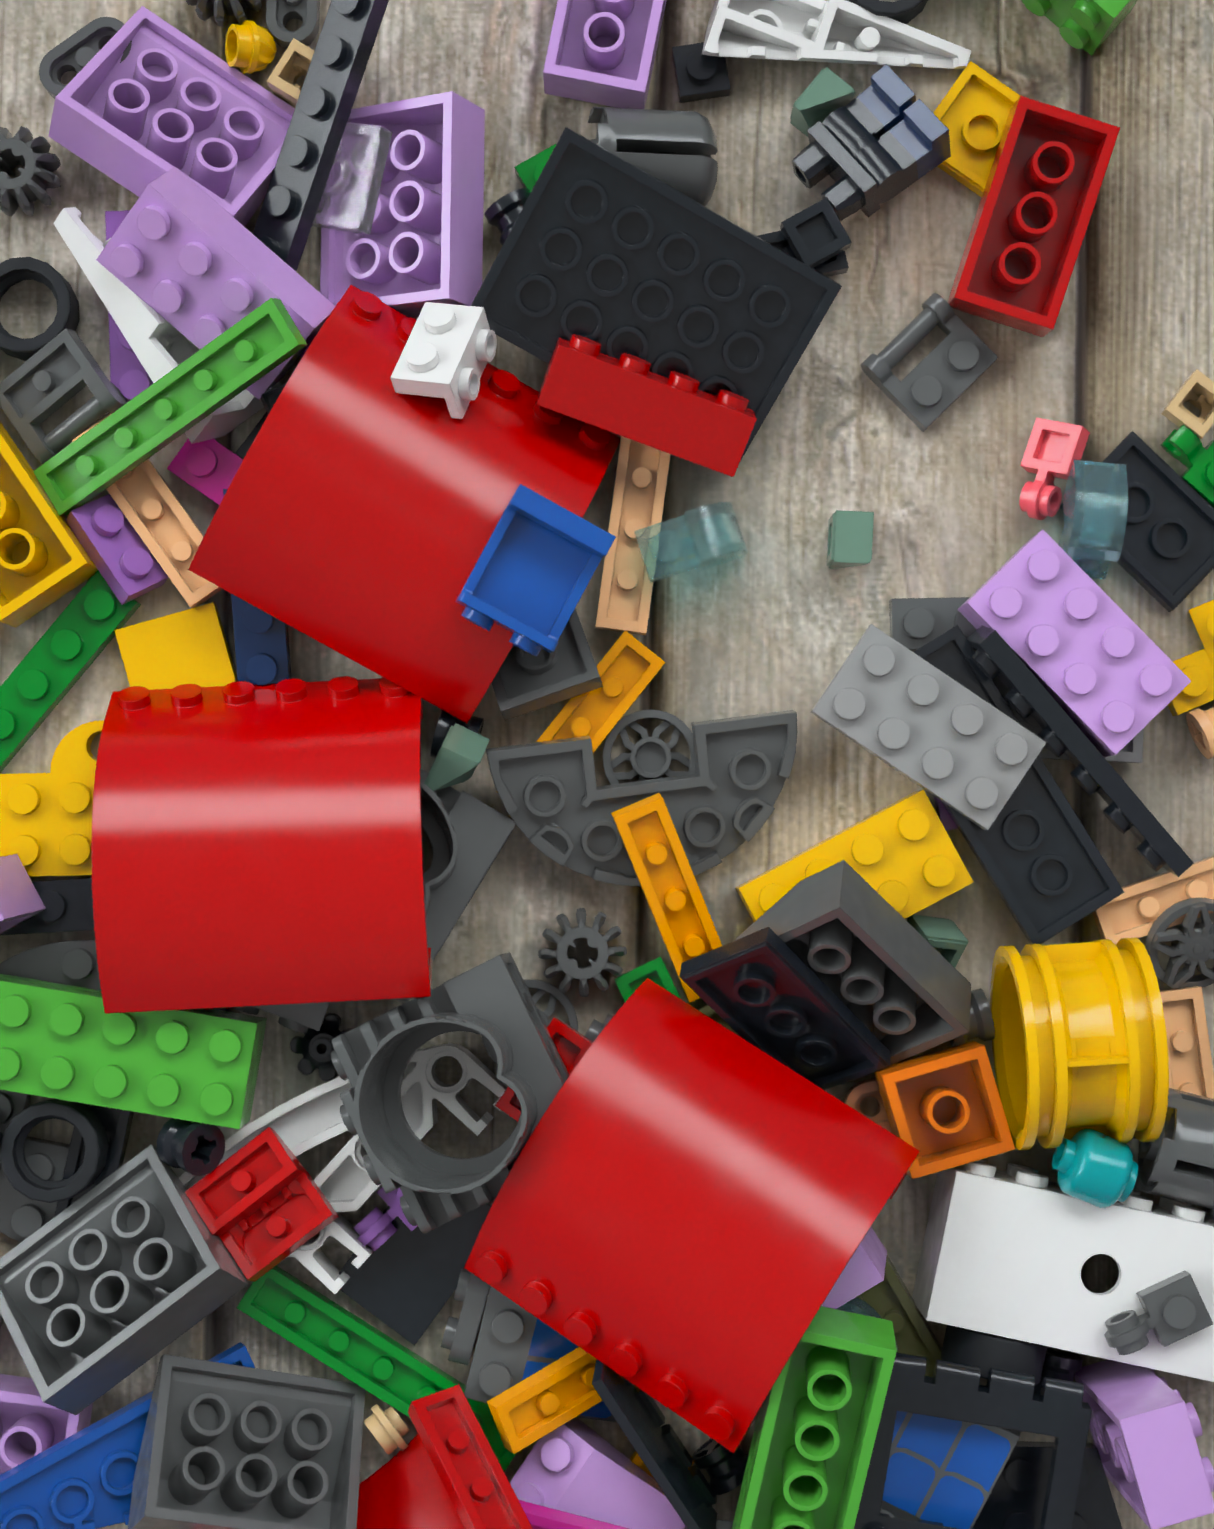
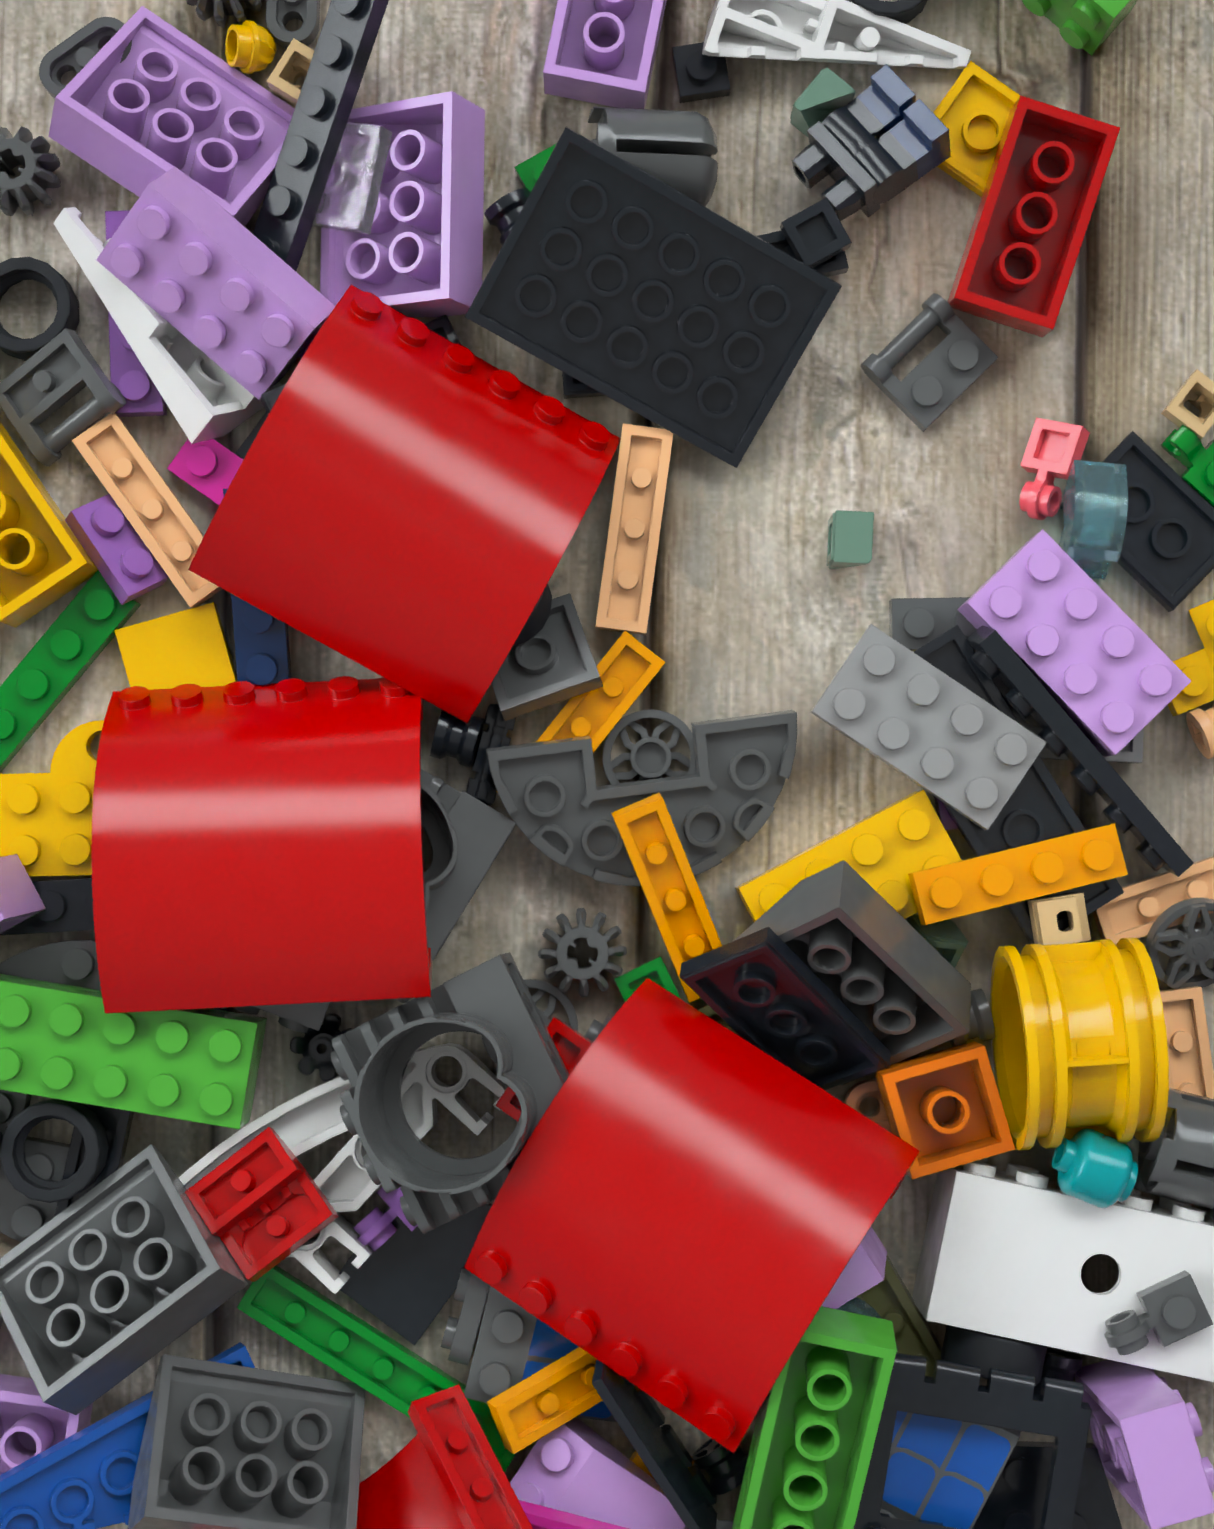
(170, 406): bright green plate -> none
(191, 1146): black wheel -> none
(387, 1428): tan plate -> none
(446, 355): white bracket -> none
(456, 758): sand green slope -> none
(482, 785): none -> black axle
(533, 571): blue panel -> none
(647, 406): red brick -> none
(691, 541): clear light blue brick -> none
(1017, 874): none -> light orange plate
(1044, 919): none -> tan piece

